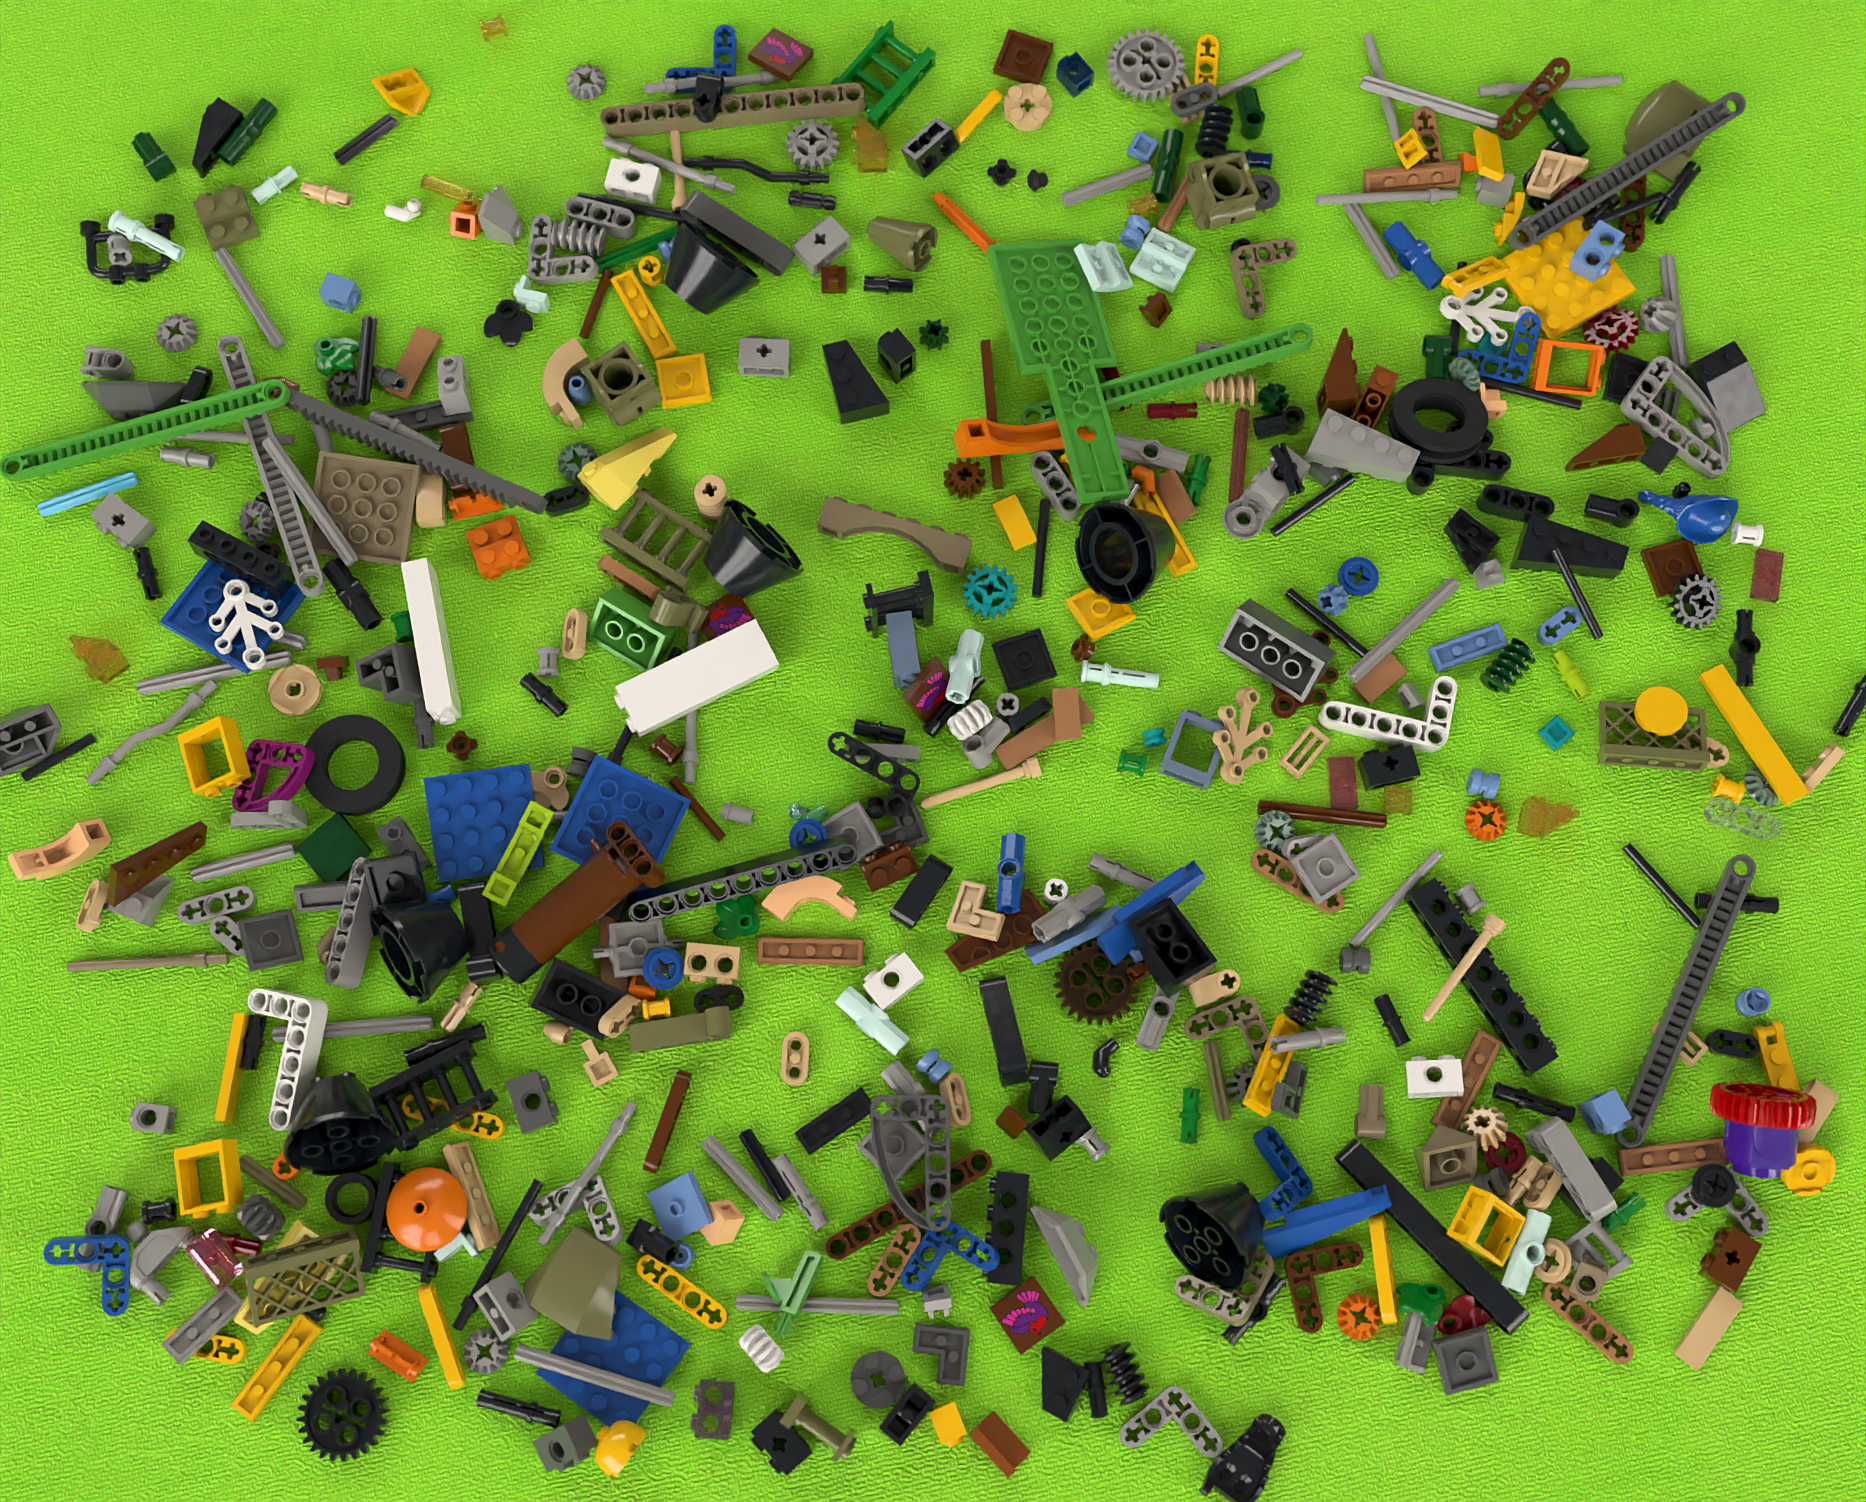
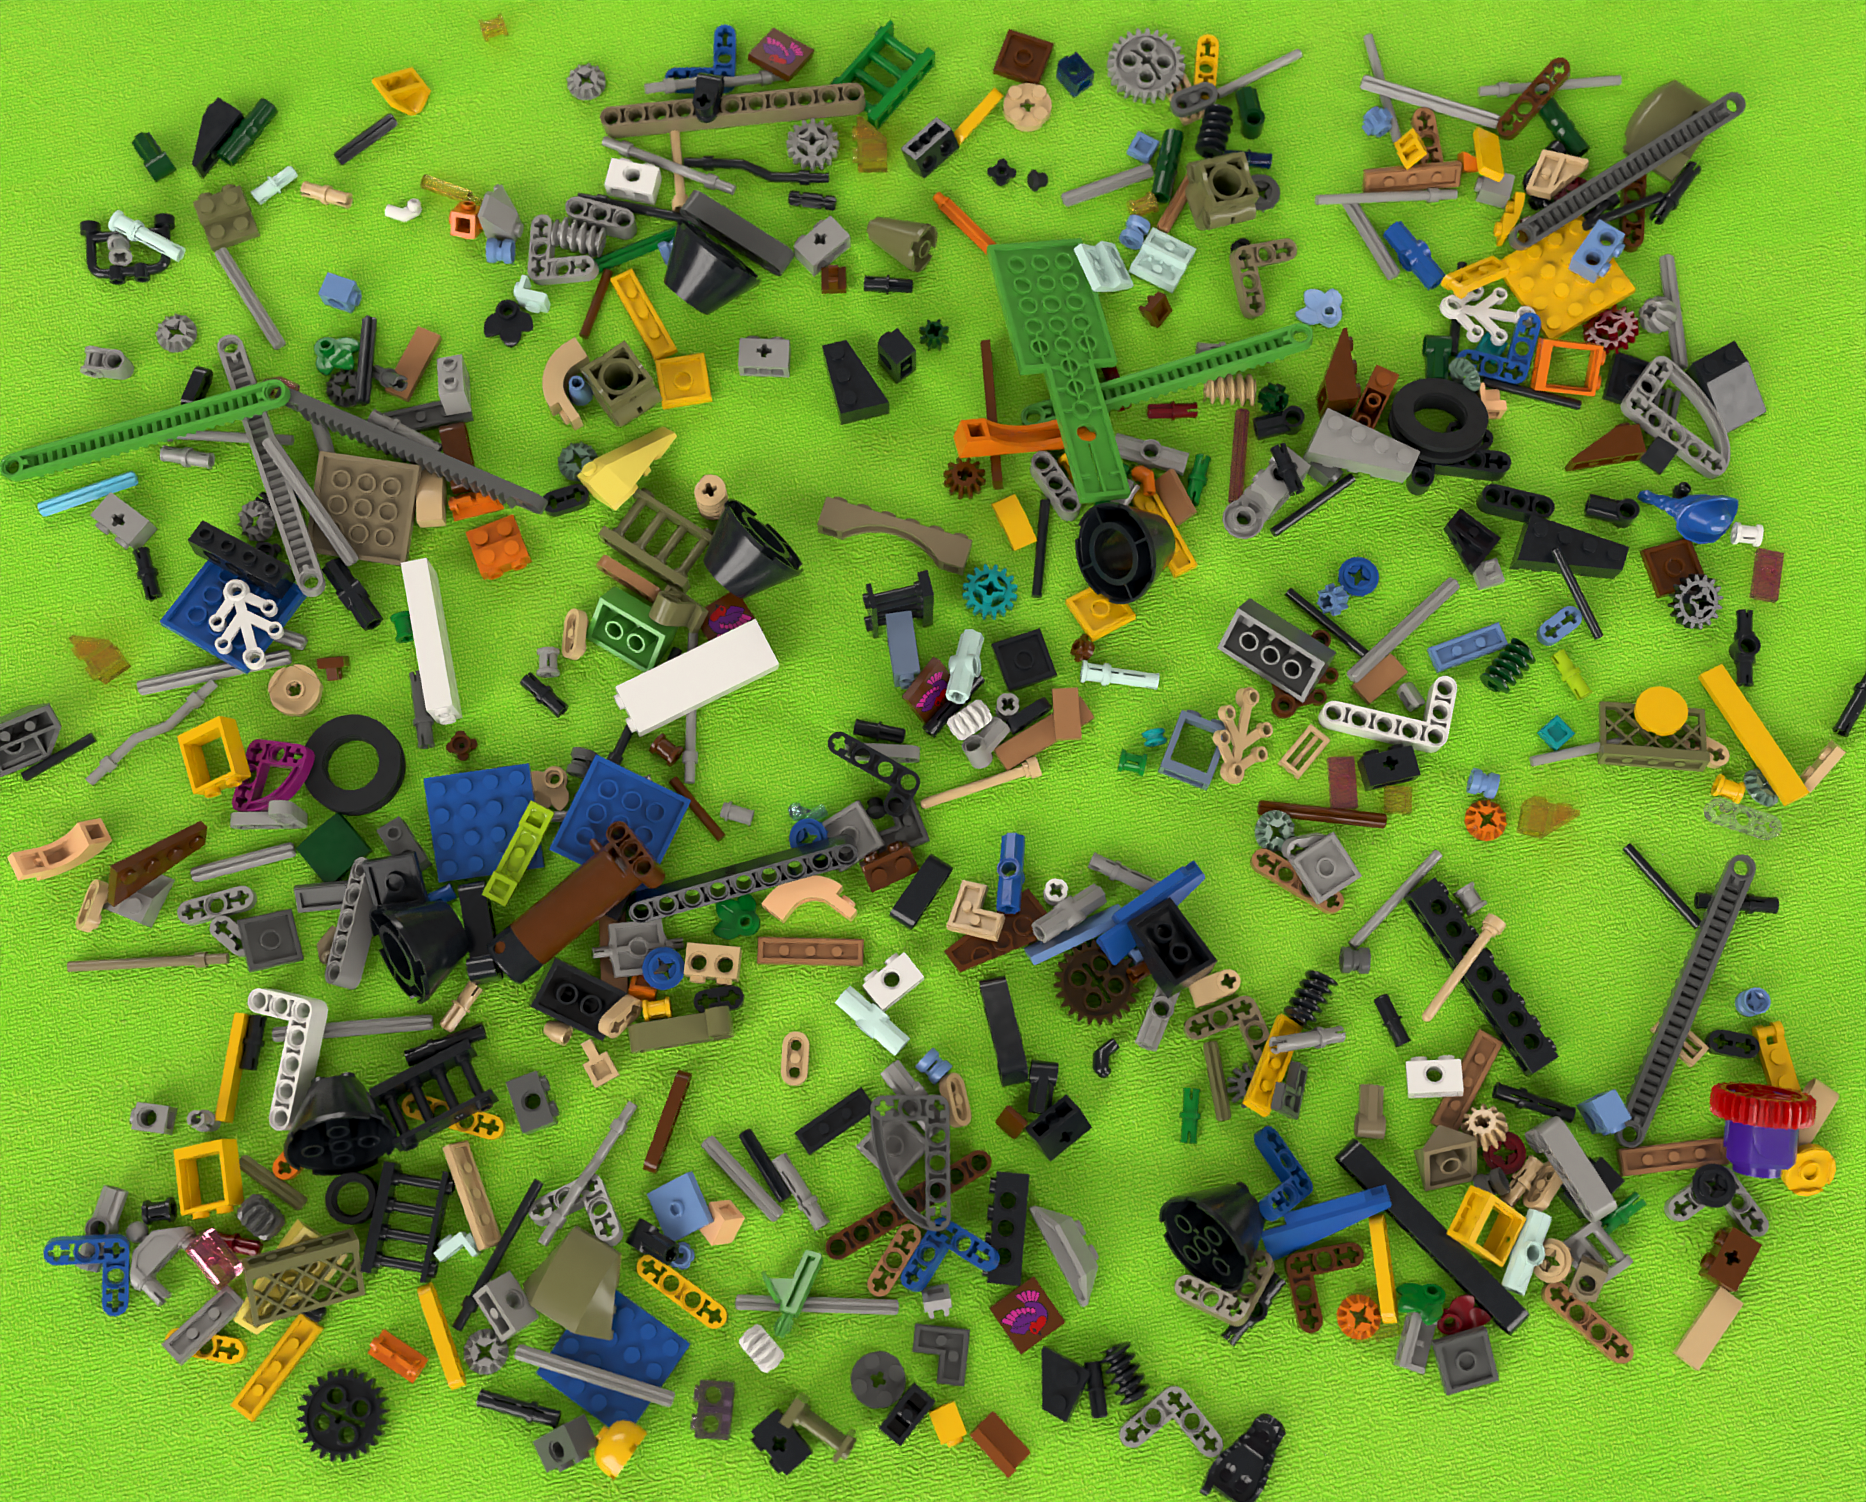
(134, 398): dark grey wedge -> none
(200, 1124): none -> light grey pin
(392, 671): dark grey brick -> none
(443, 1211): orange dish -> none
(500, 250): none -> medium blue wheel
(644, 270): yellow bush -> none
(1098, 1142): light grey bush -> none
(1319, 305): none -> light blue plate
(1377, 121): none -> medium blue gear
(1570, 753): none -> light grey bar
(1701, 429): light grey tile -> none

